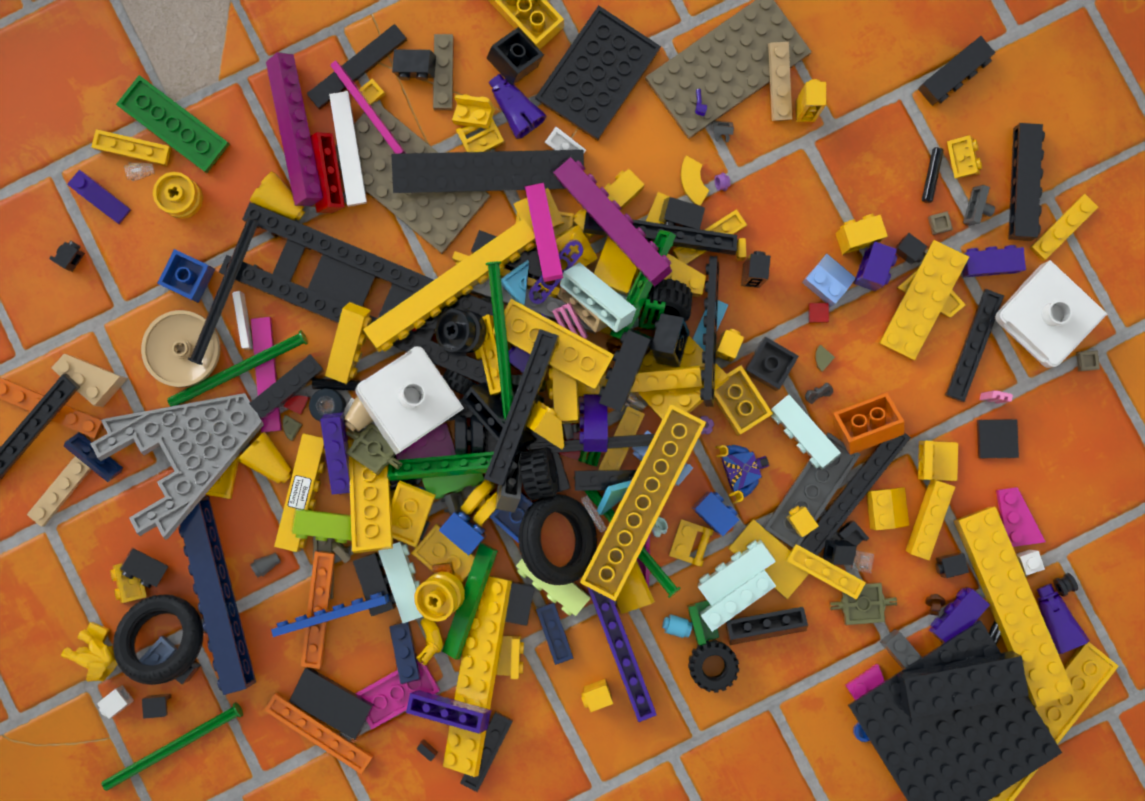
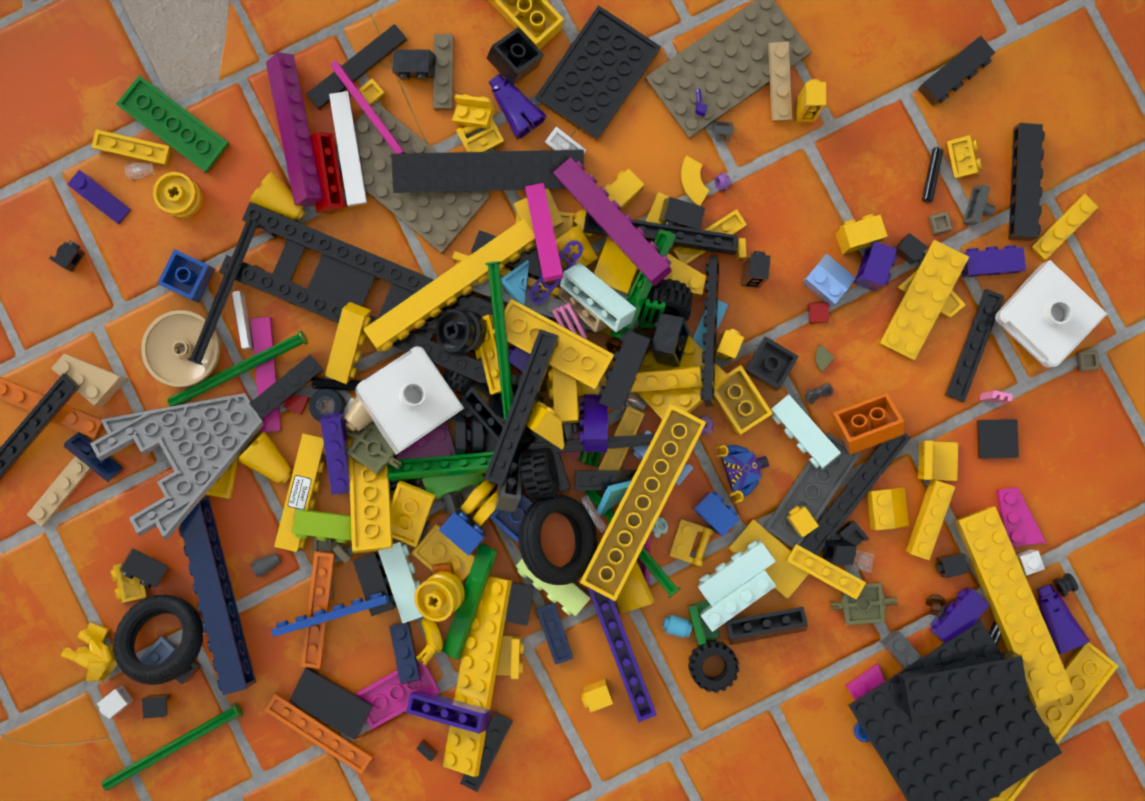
(291, 427): olive tile -> none

